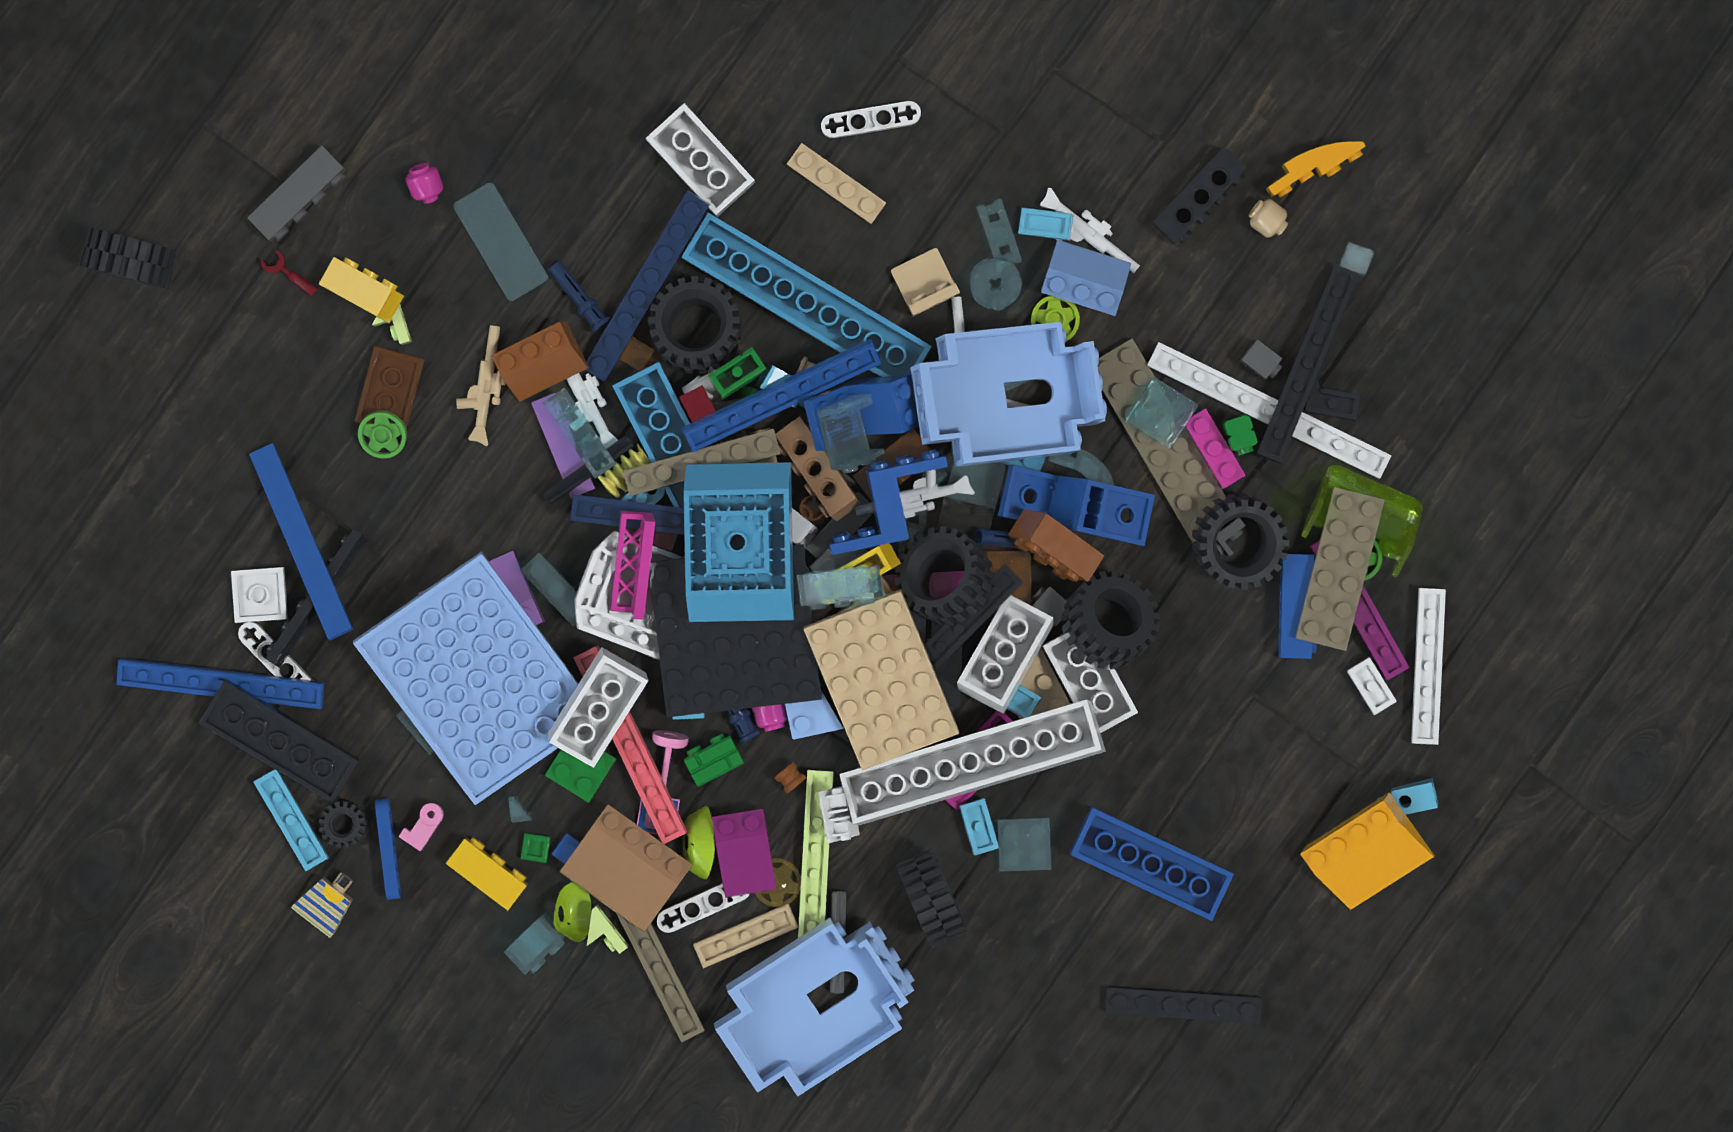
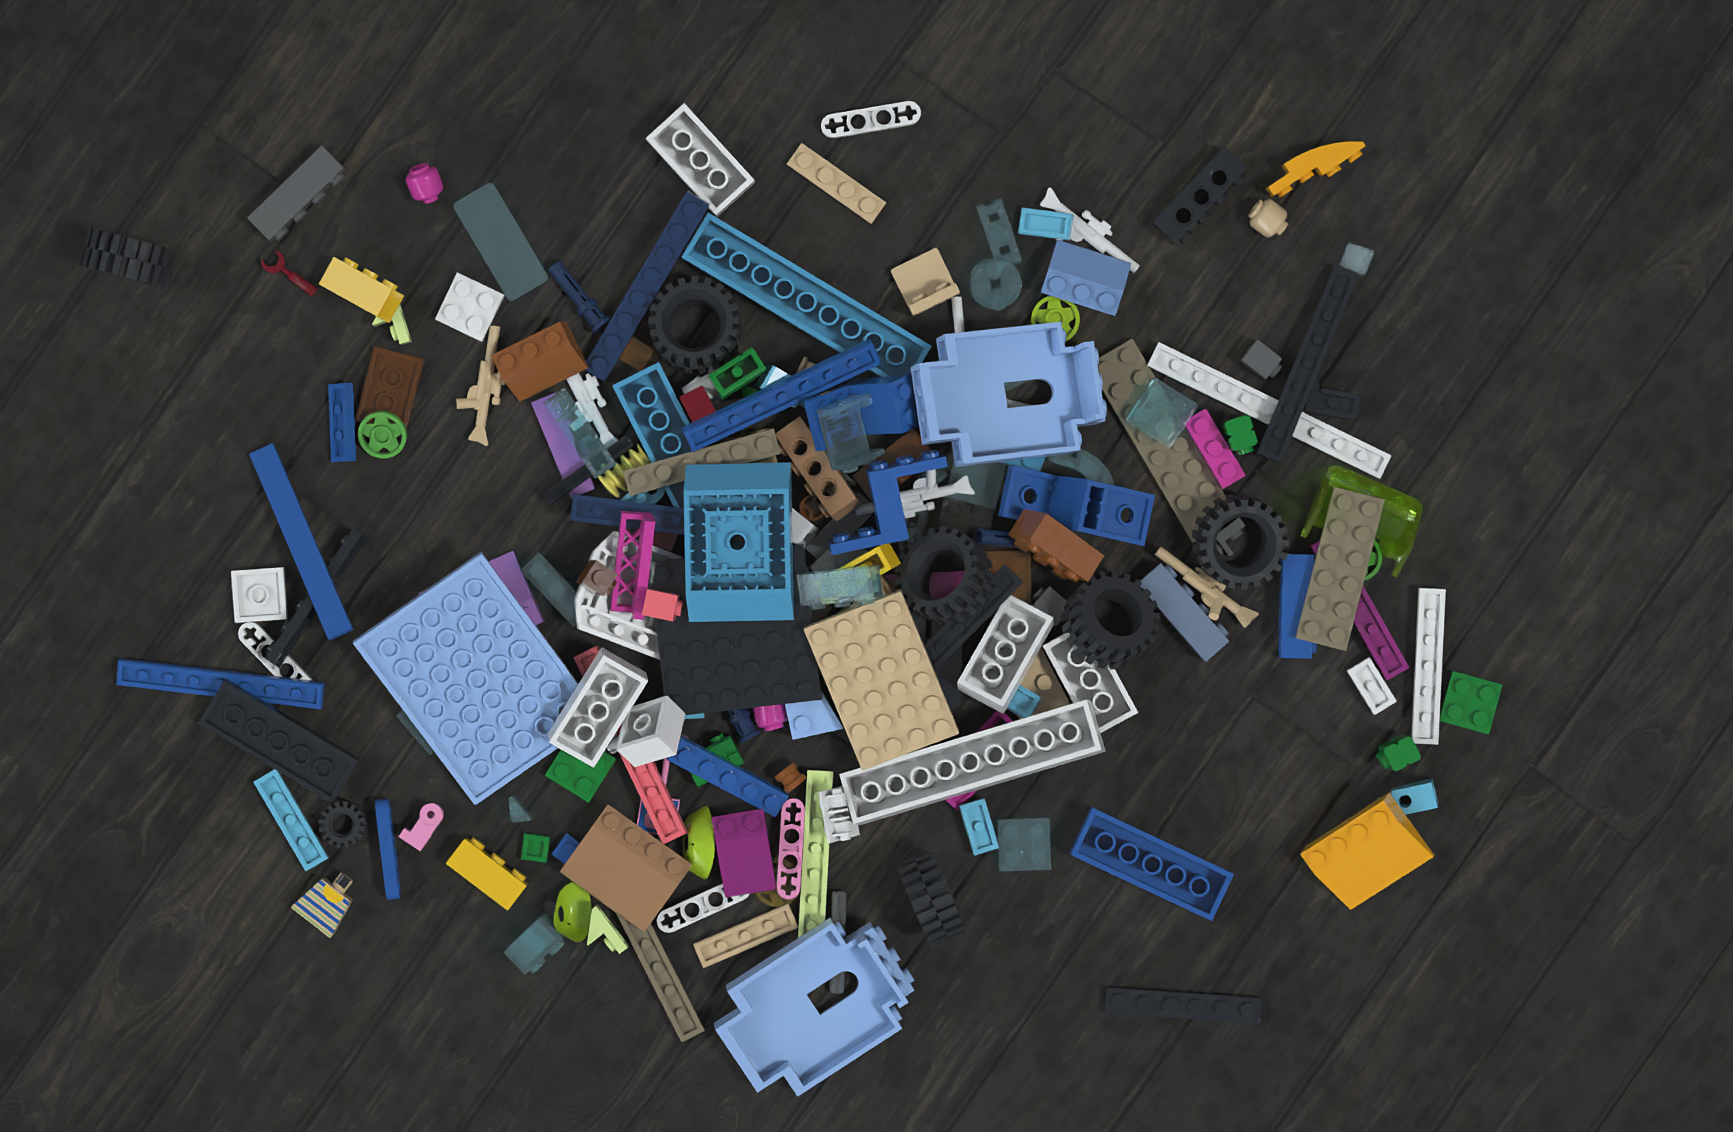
(342, 422): none -> blue plate
(469, 307): none -> white plate
(598, 578): none -> brick
(649, 732): none -> white brick
(662, 604): none -> coral brick
(729, 776): none -> blue plate
(790, 849): none -> bright pink beam
(1183, 613): none -> sand blue brick
(1211, 595): none -> tan piece
(1397, 753): none -> green brick
(1470, 702): none -> green plate

